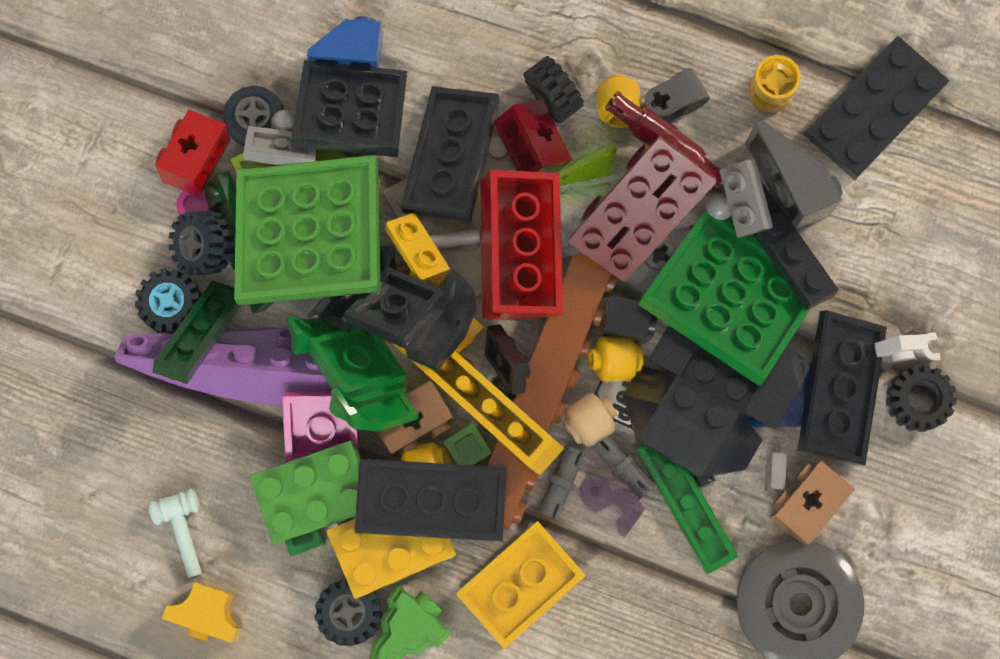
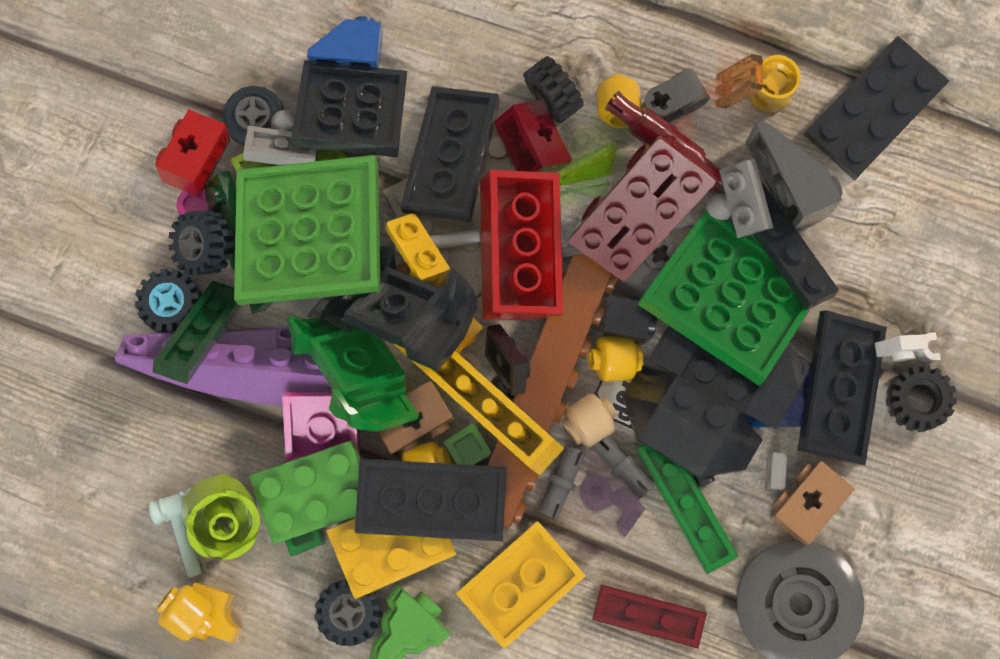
(185, 613): none -> yellow head
(214, 536): none -> lime brick
(649, 616): none -> dark red tile
(739, 75): none -> clear orange tile

